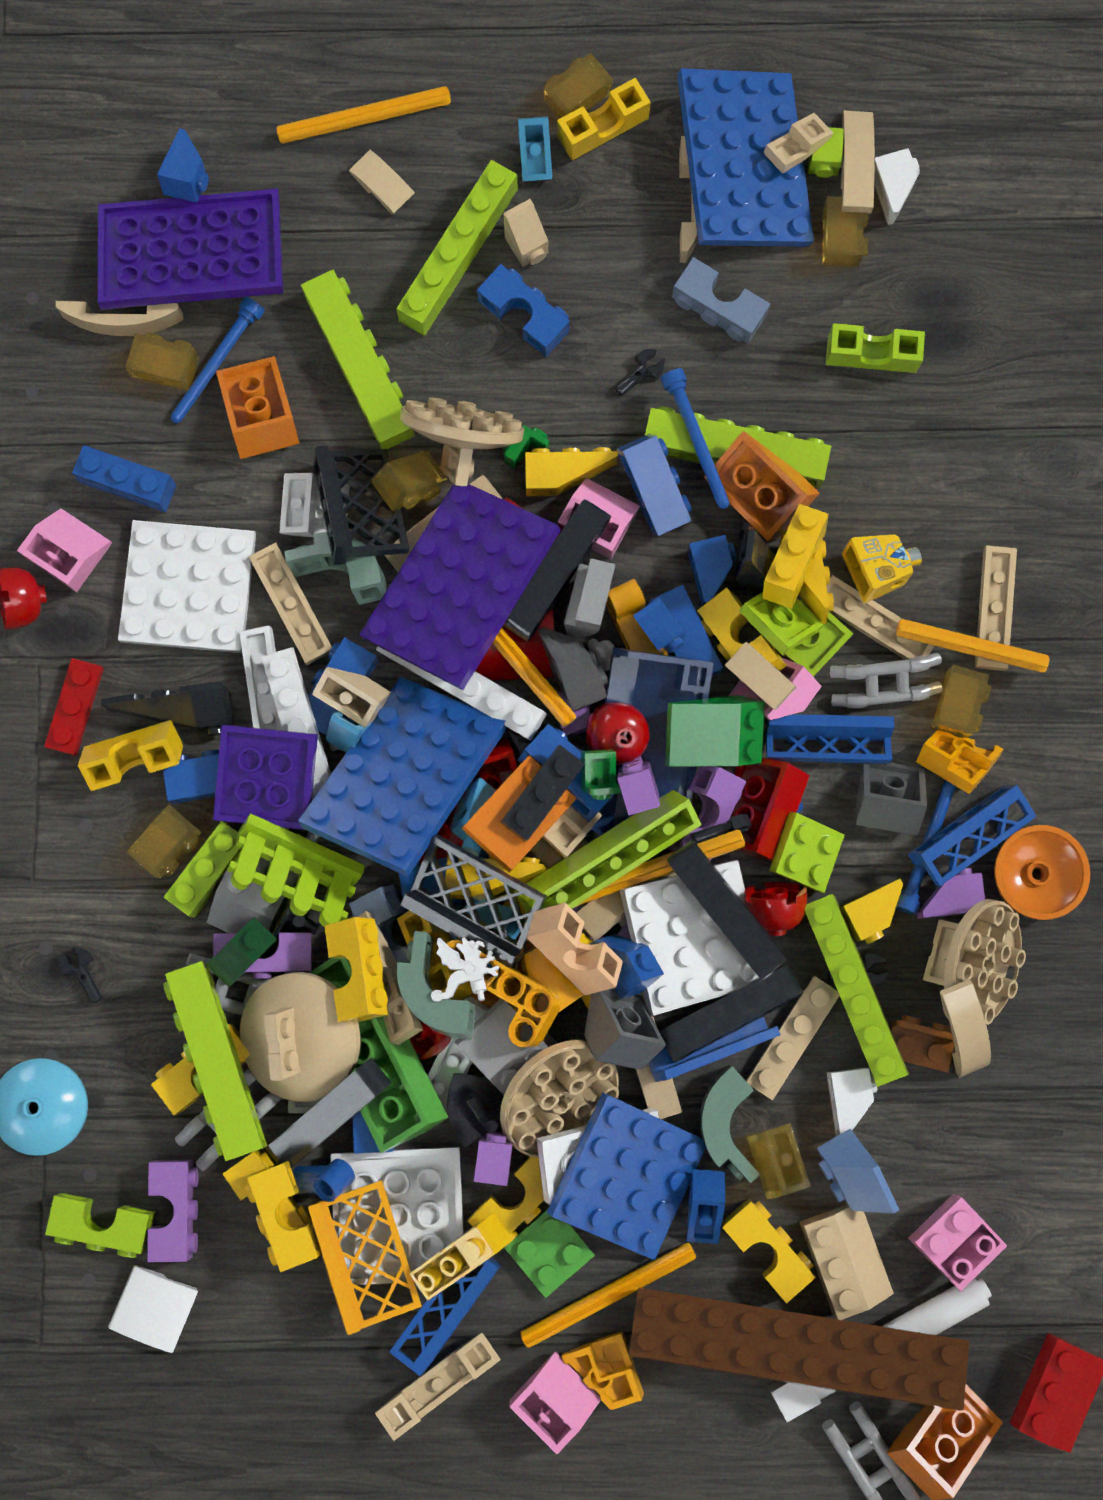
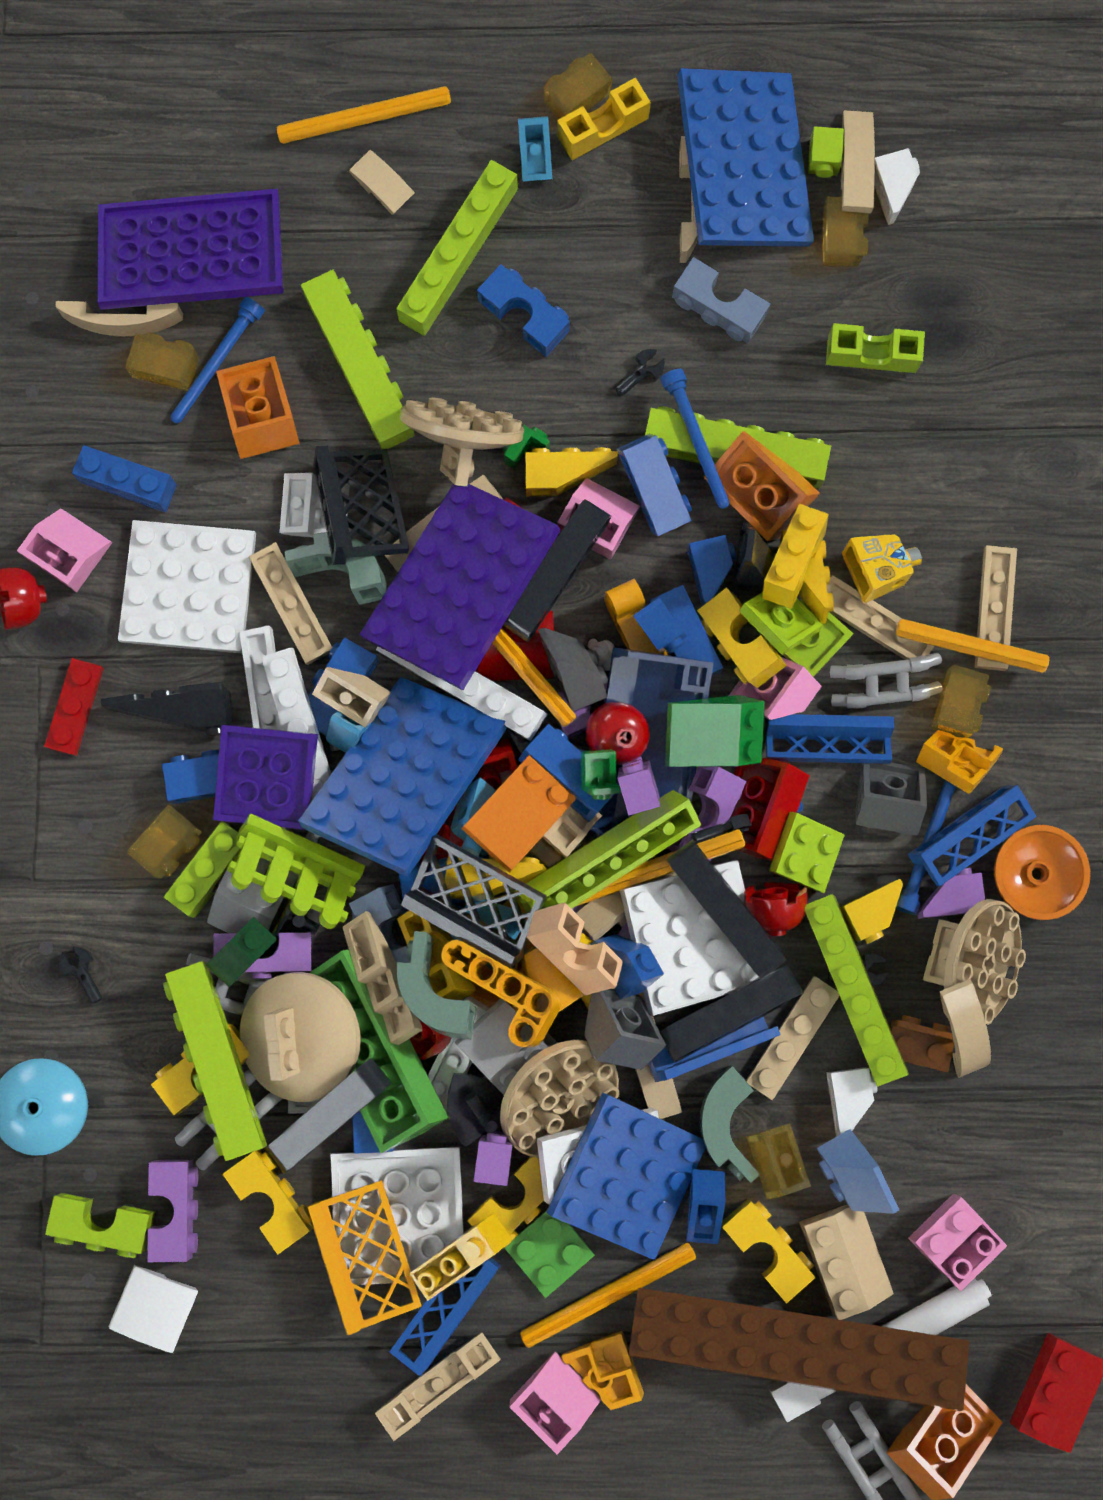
(108, 760): yellow arch -> none
(183, 170): blue slope -> none
(289, 1244): yellow arch -> none
(324, 1181): blue piece -> none
(365, 992): yellow arch -> none
(409, 480): clear yellow brick -> none
(470, 970): white piece -> none
(525, 233): tan slope -> none
(542, 793): black plate -> none
(589, 598): light grey slope -> none
(760, 676): tan slope -> none
(801, 142): tan slope -> none

